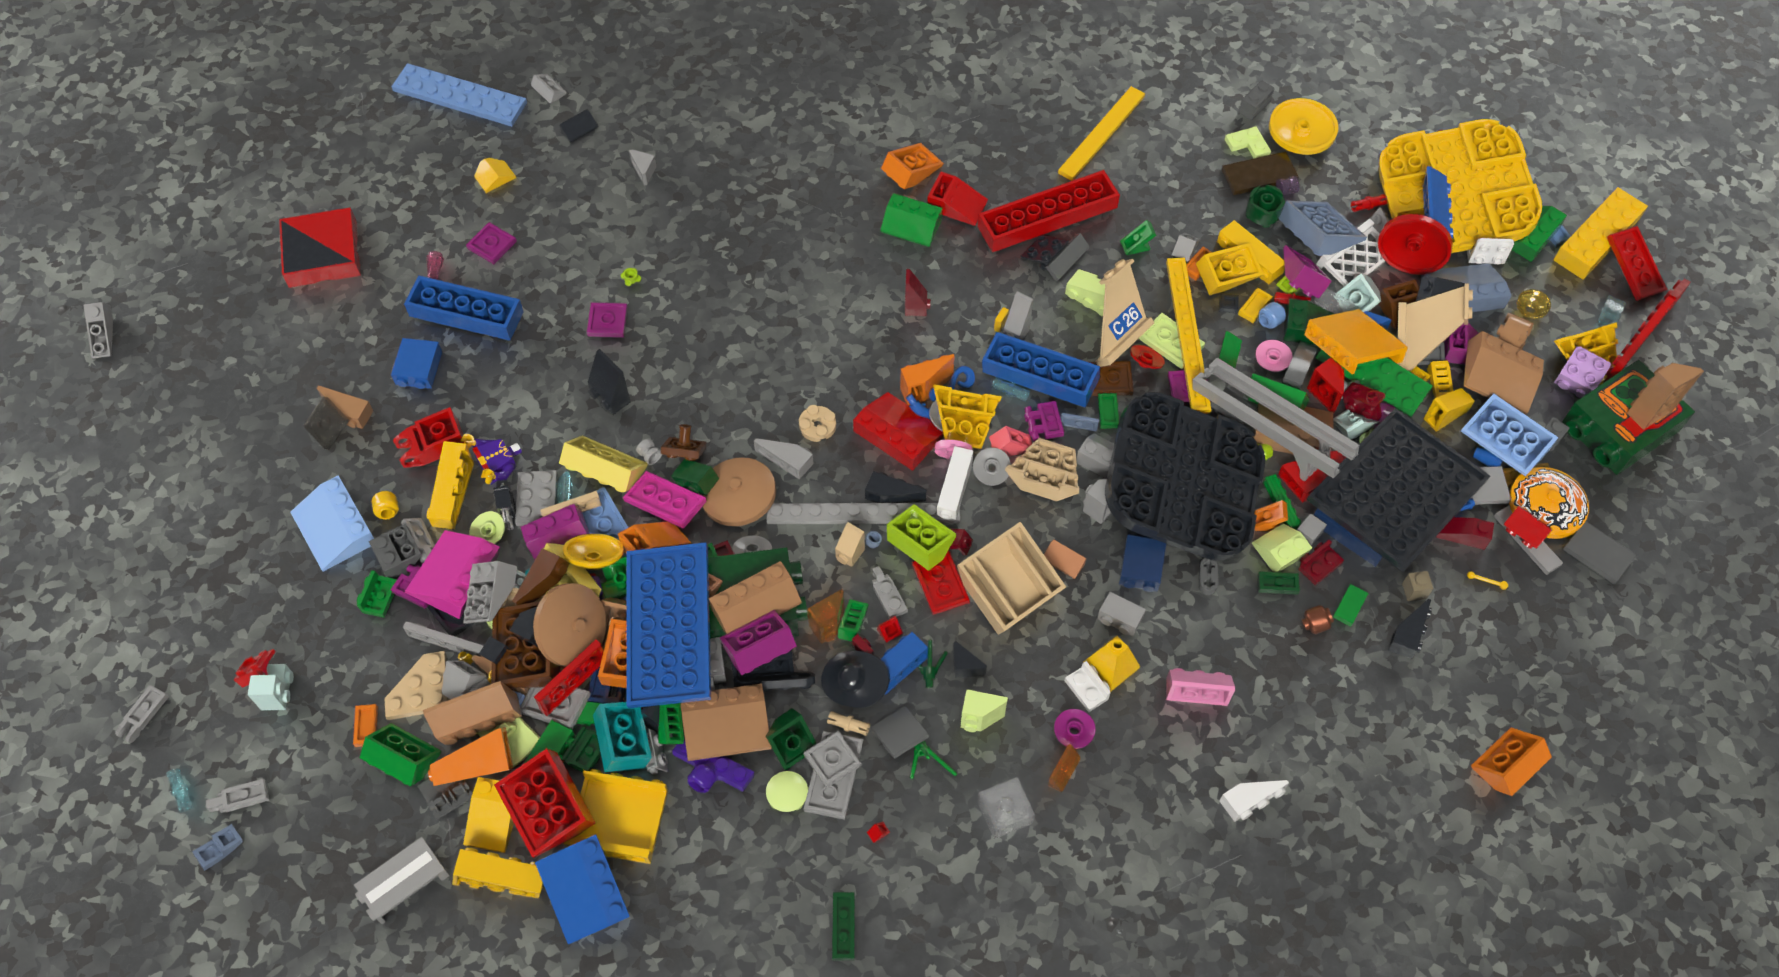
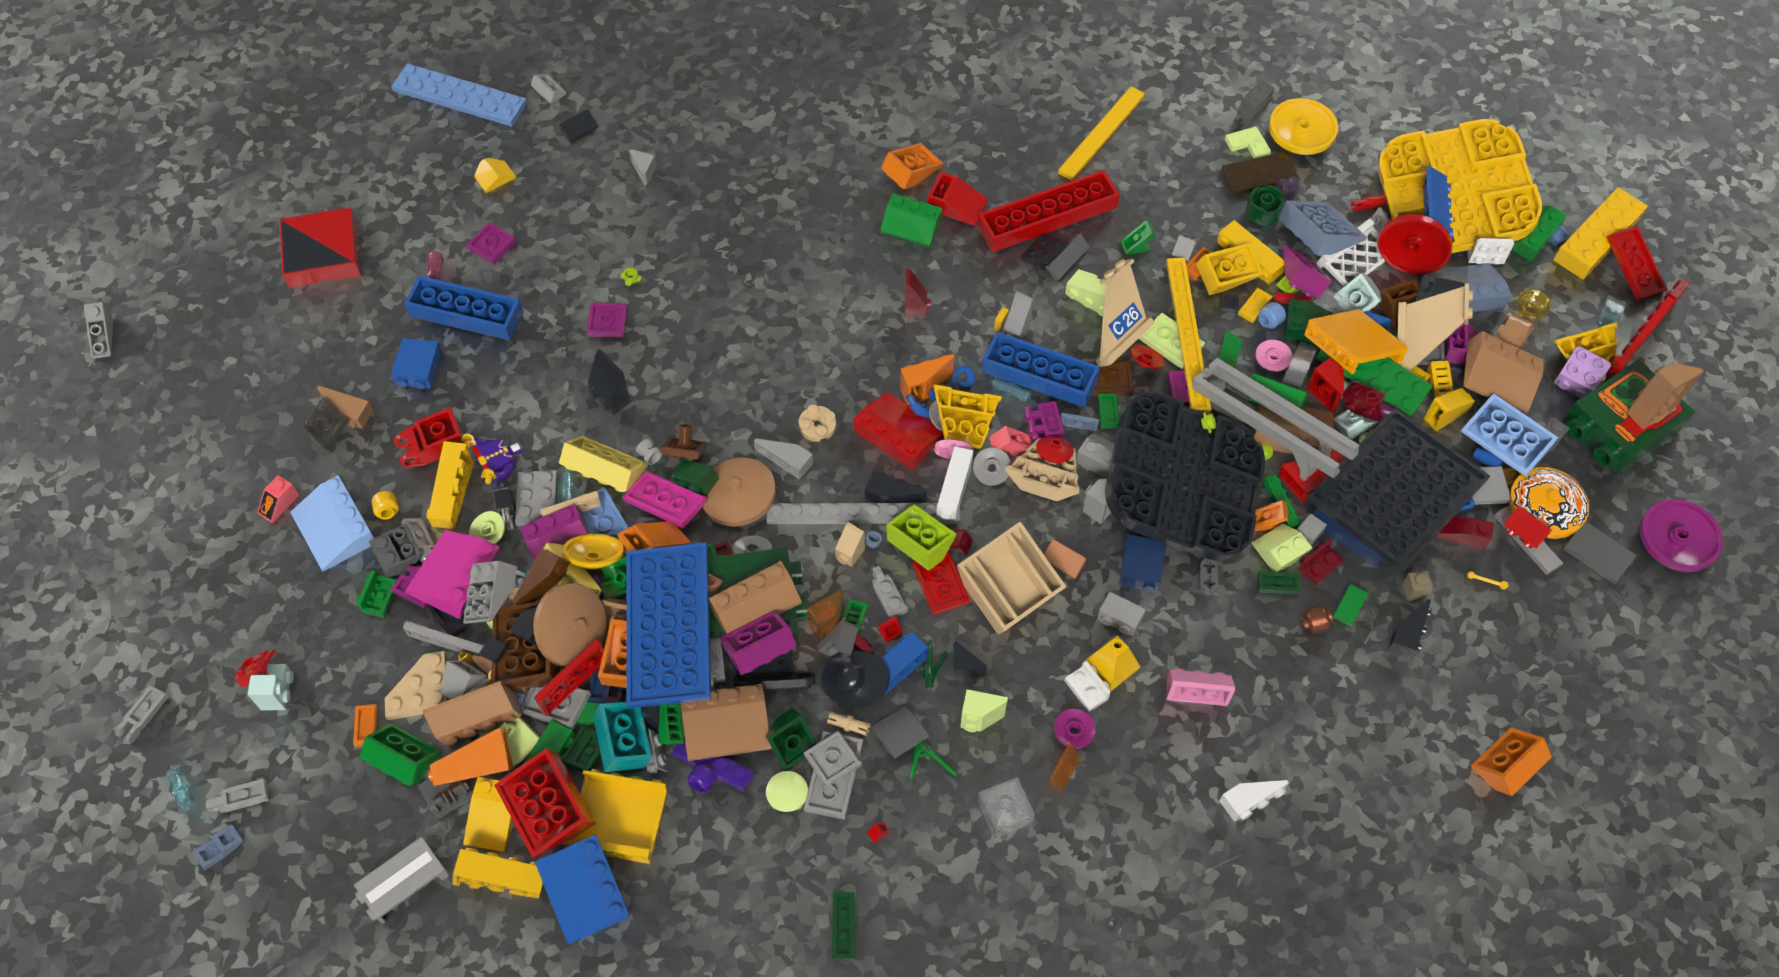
(276, 499): none -> coral slope
(839, 639): none -> dark grey slope
(1054, 449): none -> red dish
(1208, 422): none -> lime plate
(1681, 535): none -> magenta dish

